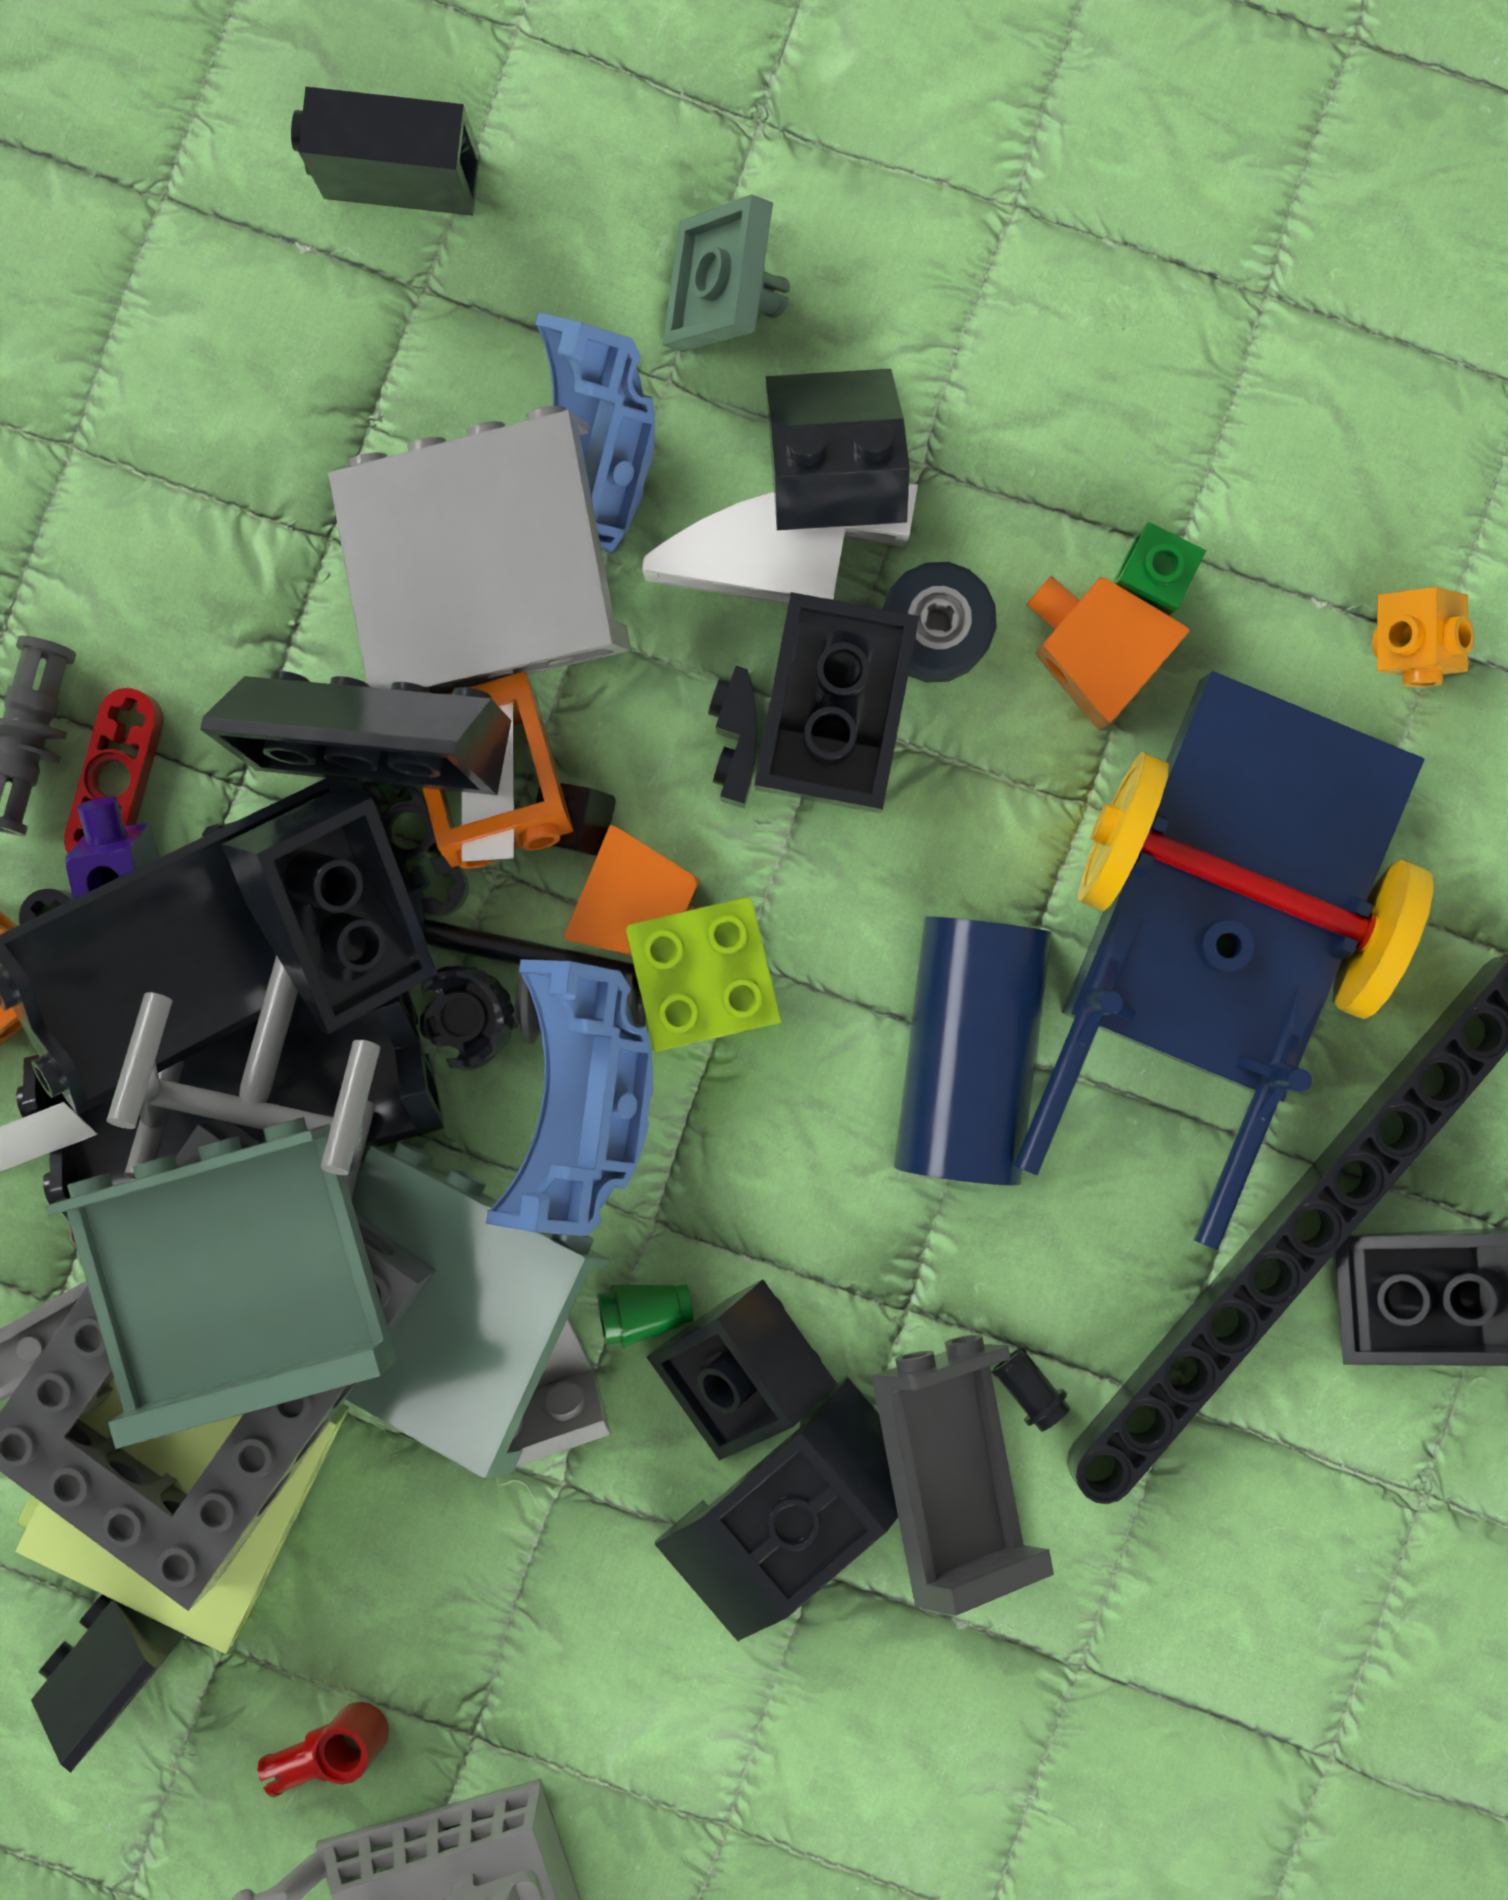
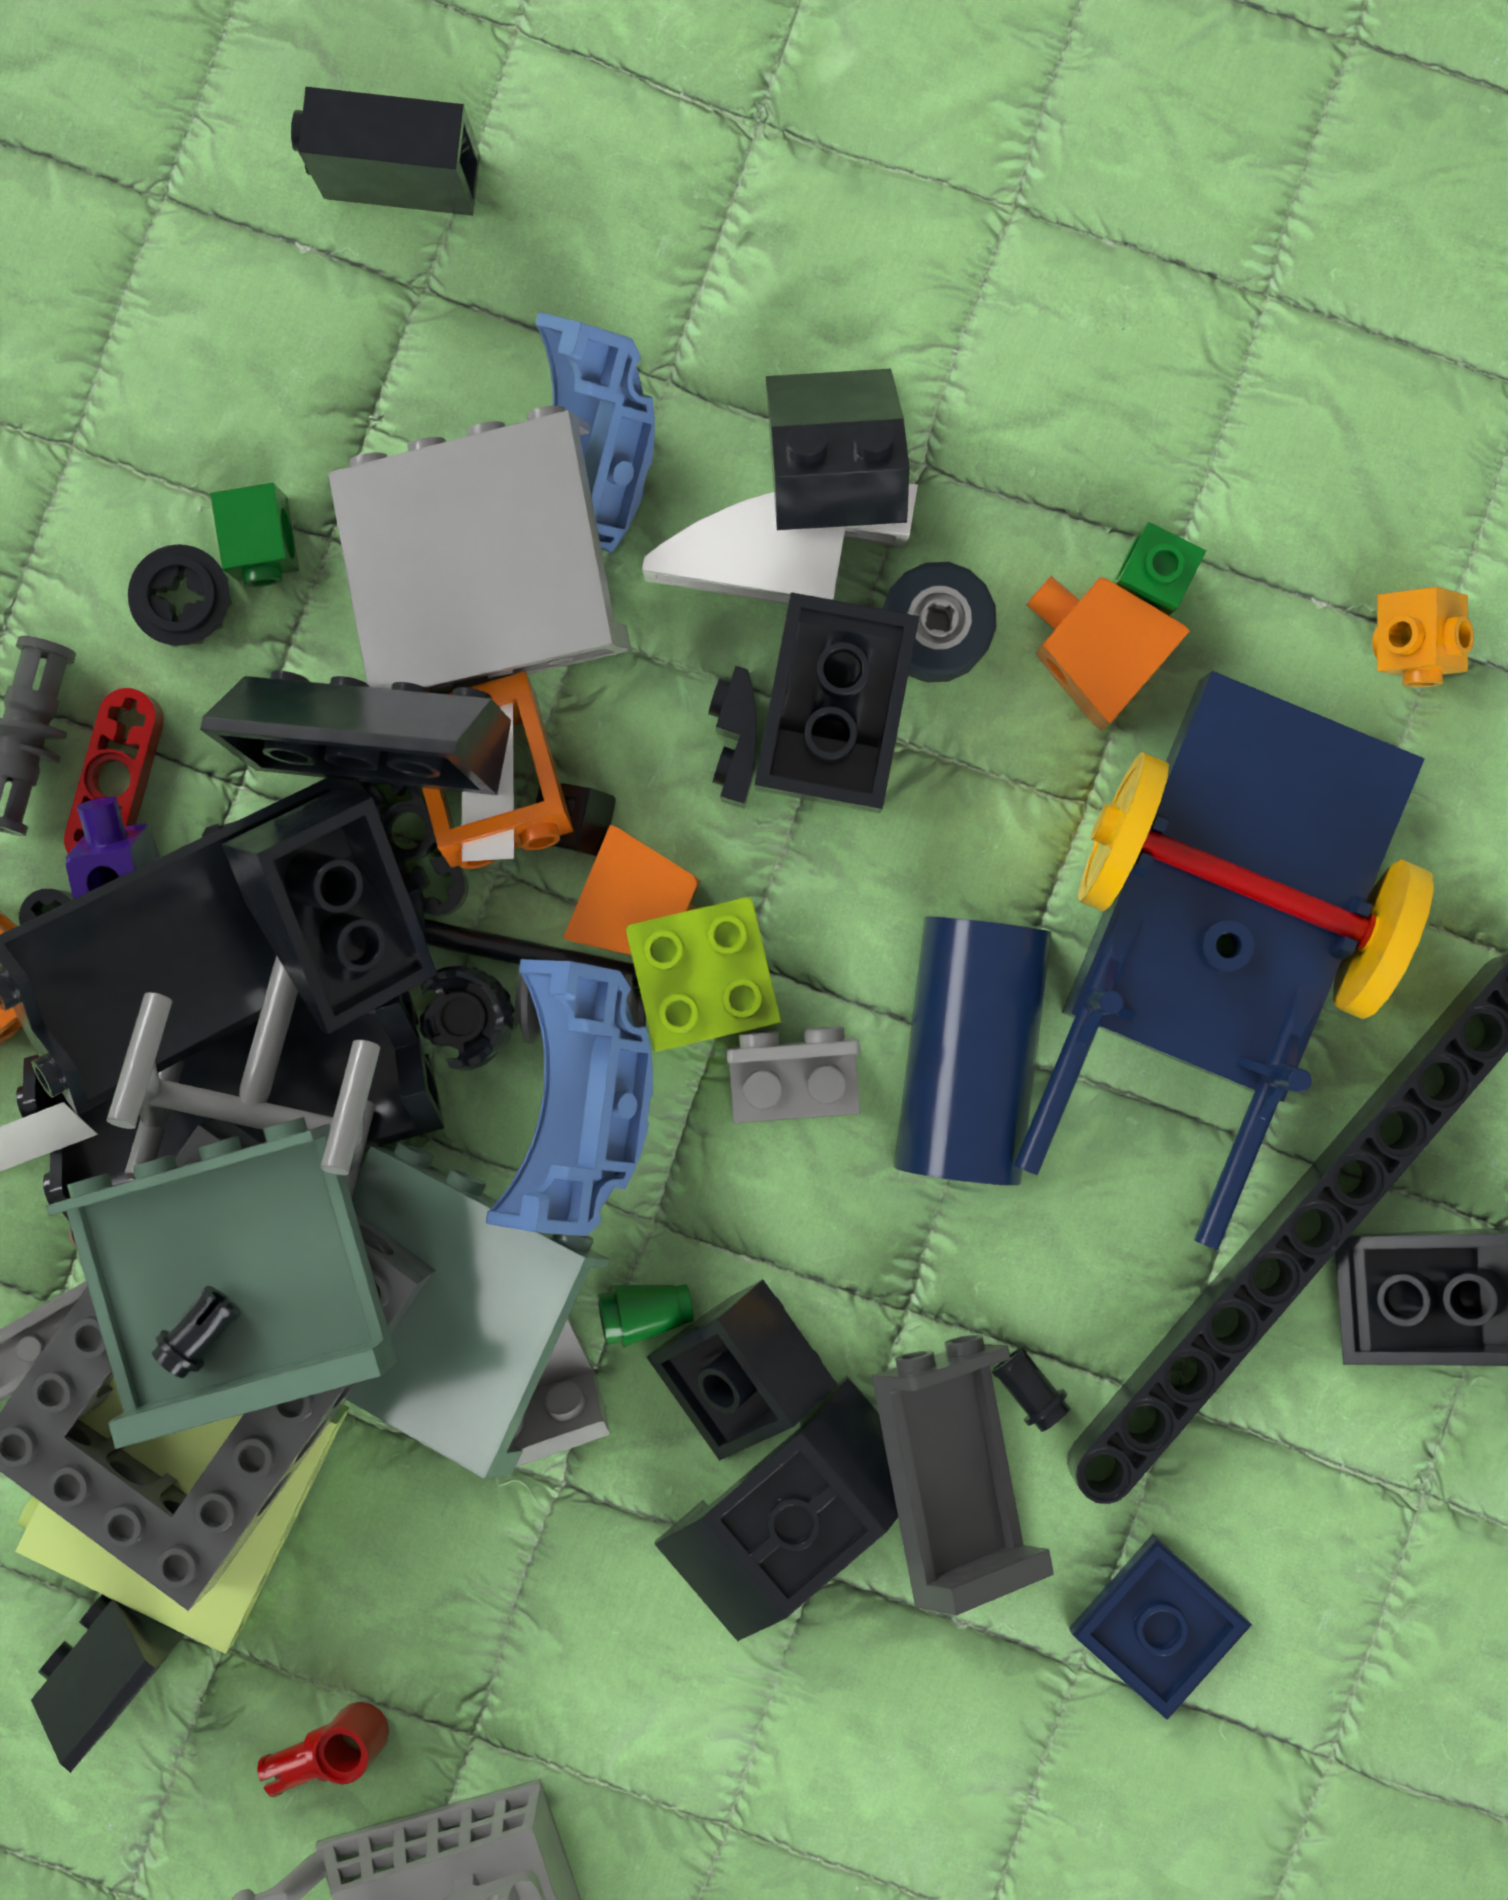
(161, 573): none -> black gear
(194, 1333): none -> black pin
(255, 534): none -> green brick
(721, 276): sand green tile -> none
(794, 1077): none -> light grey bracket
(1159, 1626): none -> dark blue tile

